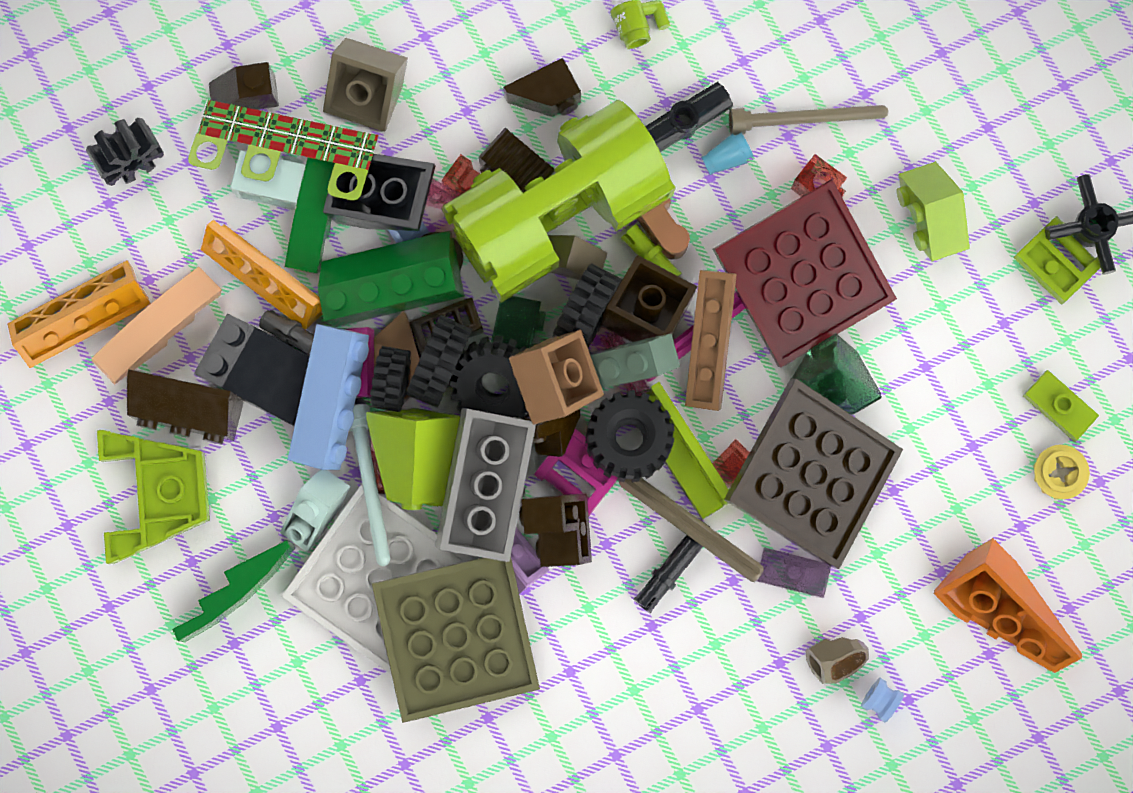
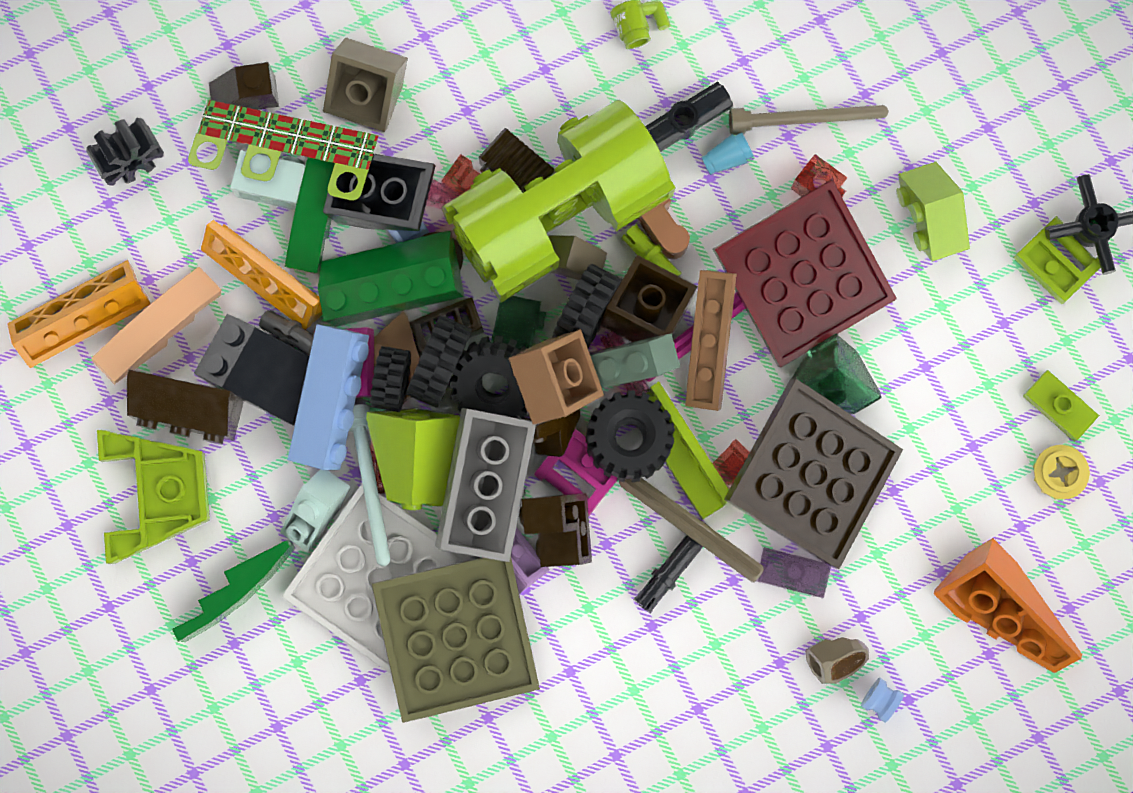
(546, 90): dark brown slope -> none

